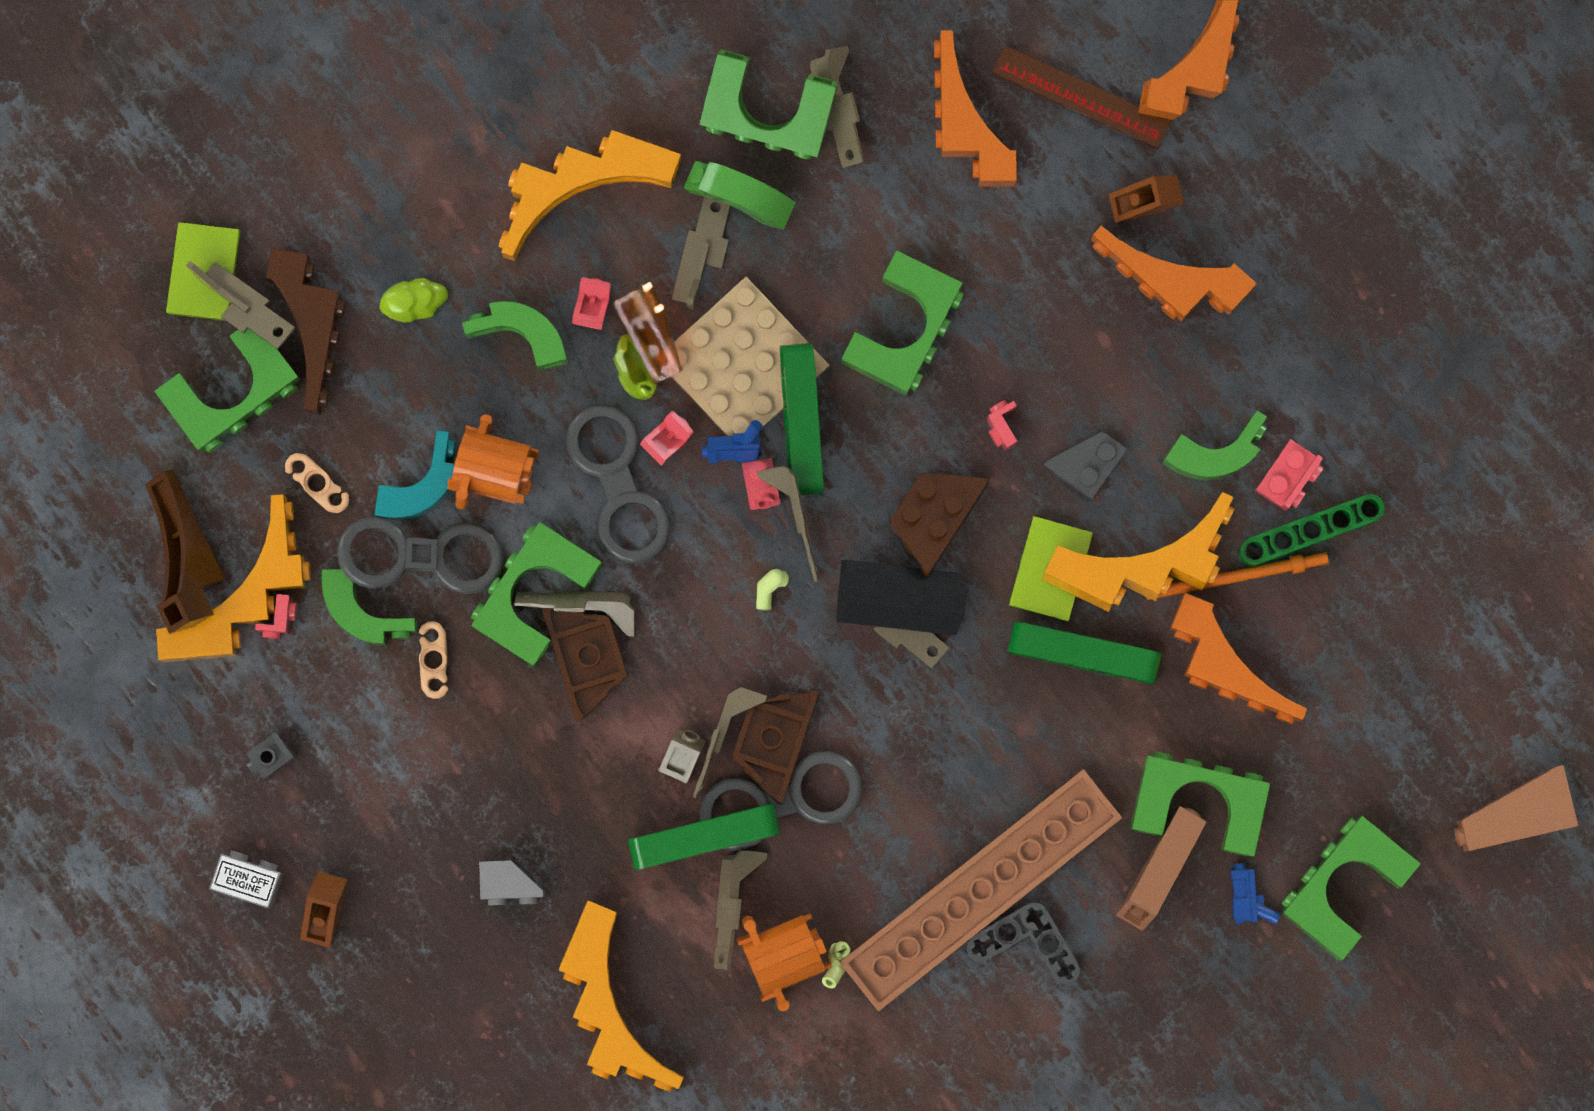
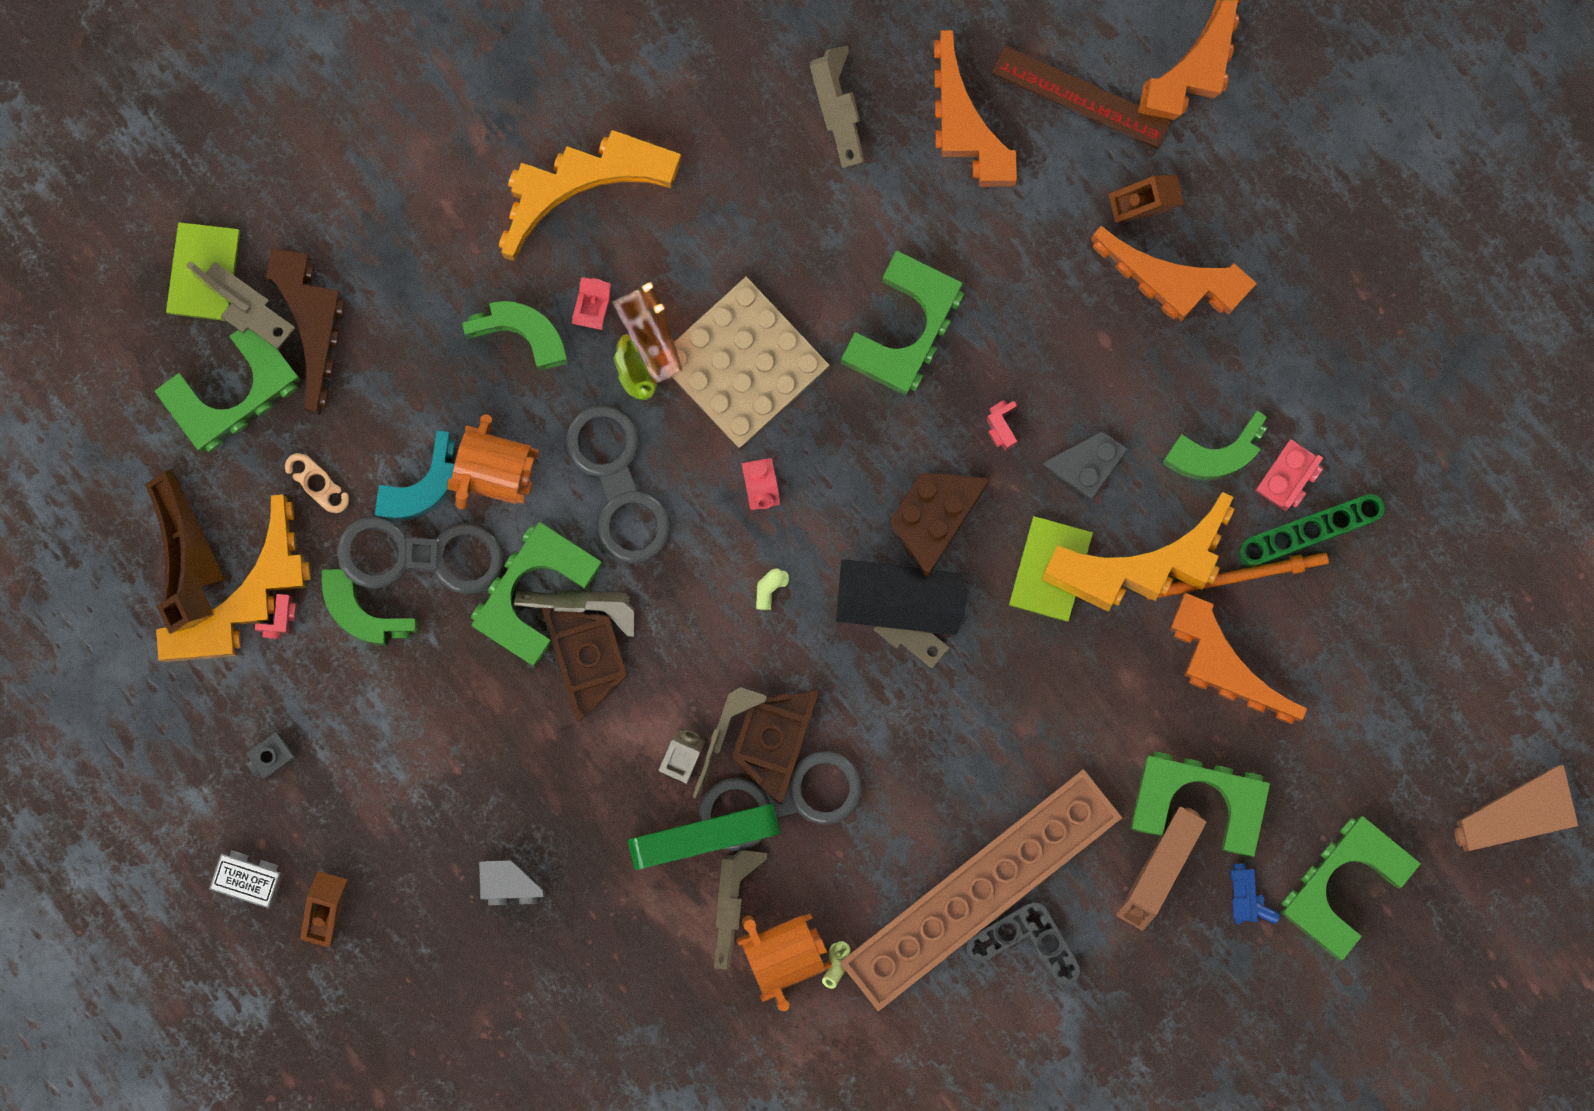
(413, 300): lime arm -> none
(440, 646): light nougat piece -> none
(616, 1046): light orange arch -> none
(667, 438): coral bracket -> none
(701, 248): dark tan piece -> none
(726, 111): bright green arch -> none
(736, 447): blue piece -> none
(741, 192): bright green arch -> none
(786, 481): dark tan piece -> none
(801, 416): green beam -> none
(1084, 652): green beam -> none

